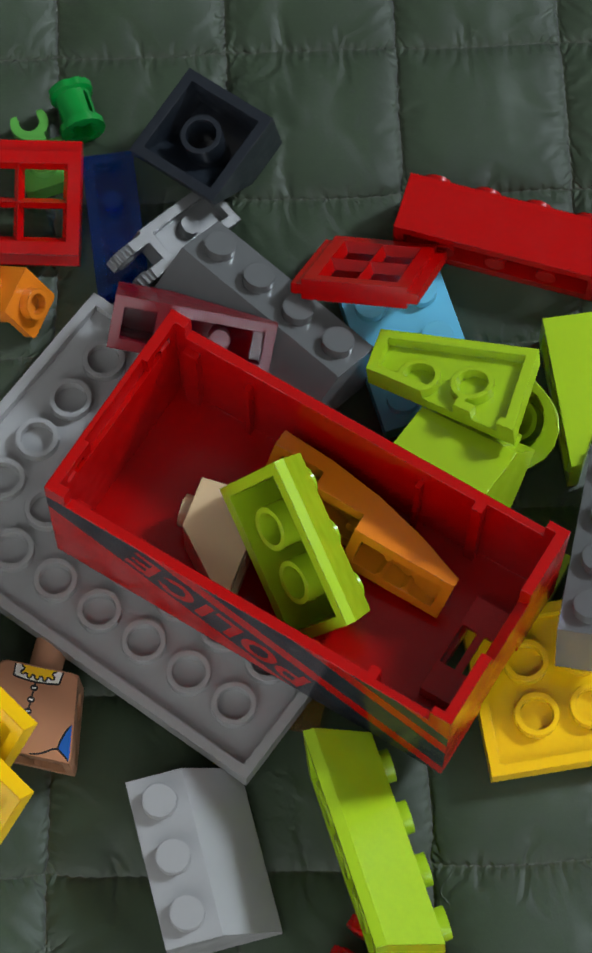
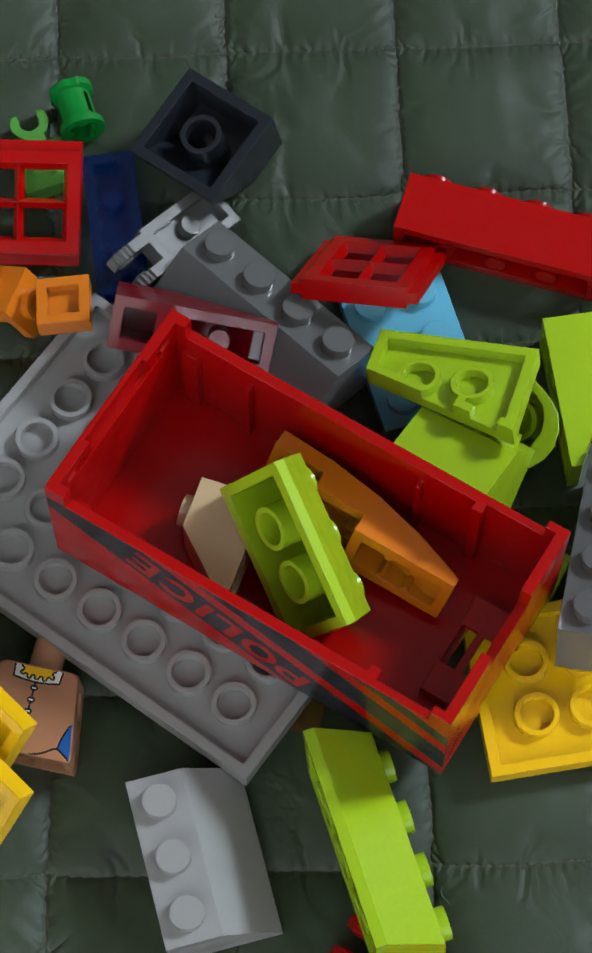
(64, 304): none -> orange plate

